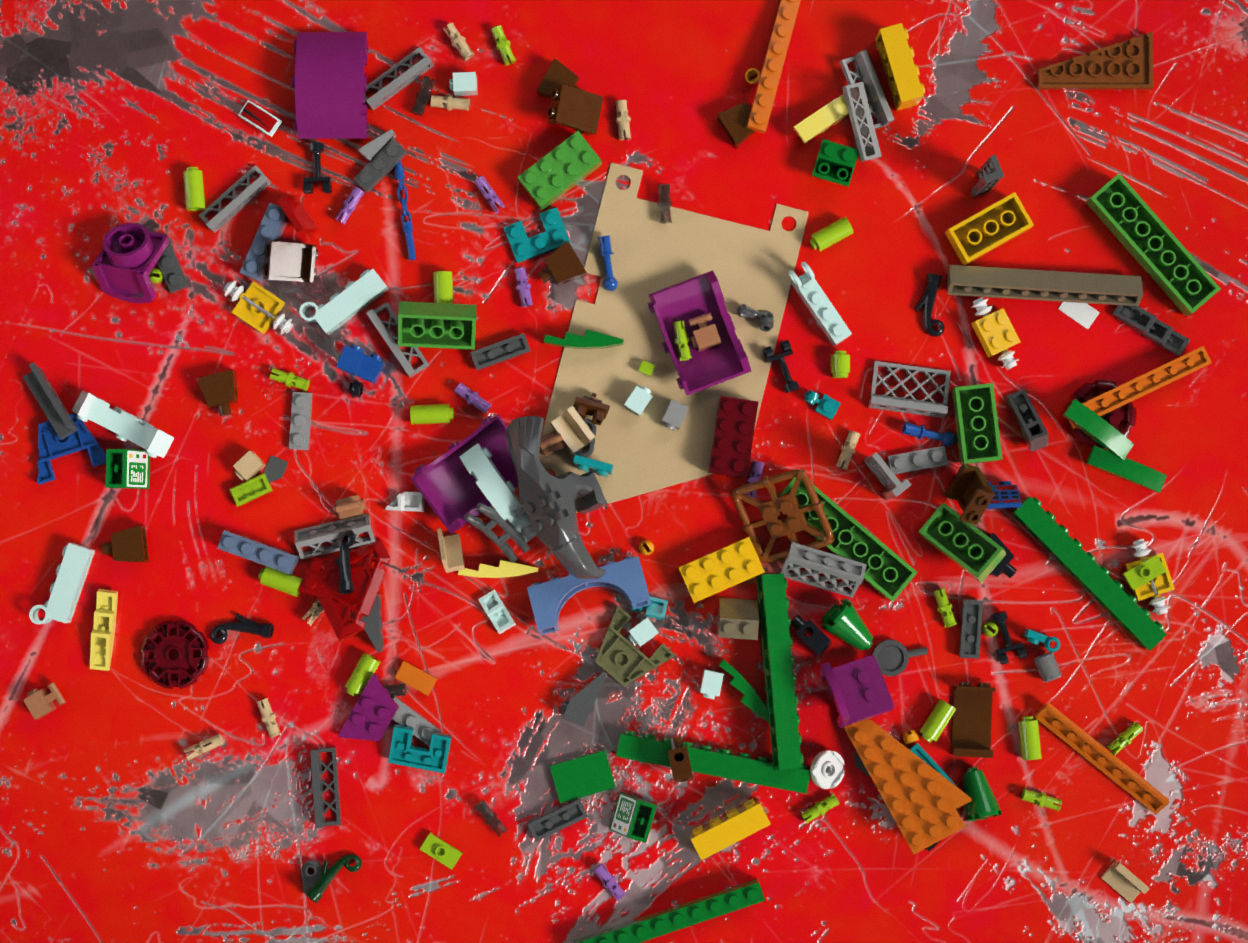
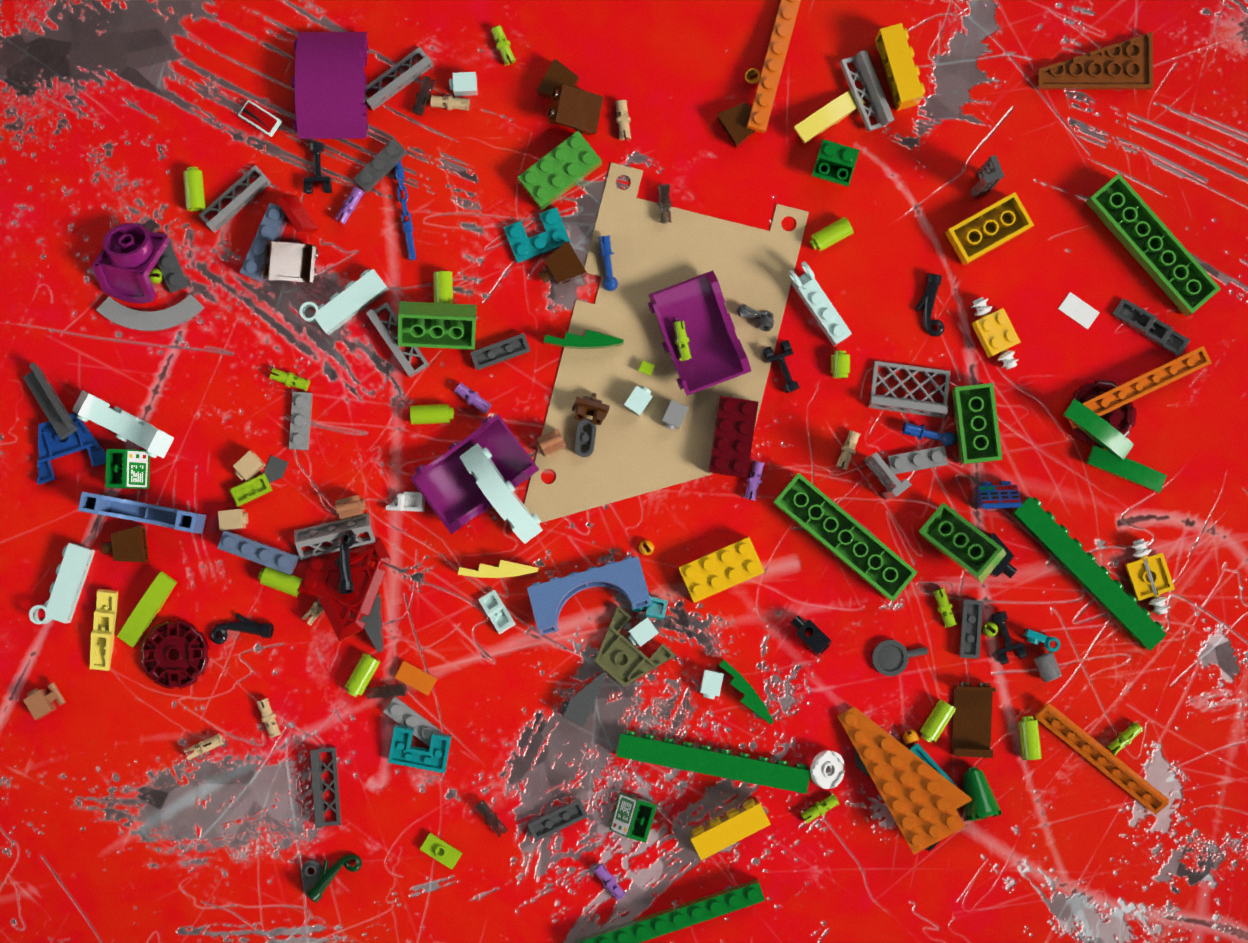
(142, 512): none -> medium blue arch
(147, 609): none -> lime slope
(151, 320): none -> light grey tile
(220, 390): reddish brown torso -> none
(233, 519): none -> tan brick
(258, 307): yellow plate -> none
(356, 389): black plate -> none
(360, 365): blue brick -> none
(371, 149): light grey slope -> none
(371, 713): magenta wing -> none
(451, 552): tan panel -> none
(458, 41): tan pin -> none
(491, 197): medium lavender pin -> none
(499, 541): dark grey piece -> none
(523, 287): medium lavender pin -> none
(553, 500): dark grey animal -> none
(573, 430): tan panel -> none
(582, 776): green tile -> none
(585, 464): teal plate -> none
(680, 770): reddish brown torso -> none
(706, 335): nougat brick -> none
(738, 618): dark tan slope -> none
(779, 672): green brick -> none
(787, 505): dark orange plate -> none
(826, 406): teal plate -> none
(830, 565): light grey fence -> none
(847, 625): green cone -> none
(857, 690): magenta piece -> none
(861, 121): light grey fence -> none
(971, 493): reddish brown panel -> none
(1028, 421): dark grey slope -> none
(1041, 799): lime pin -> none
(1044, 285): dark tan brick -> none
(1124, 881): tan panel -> none
(1144, 572): lime plate -> none

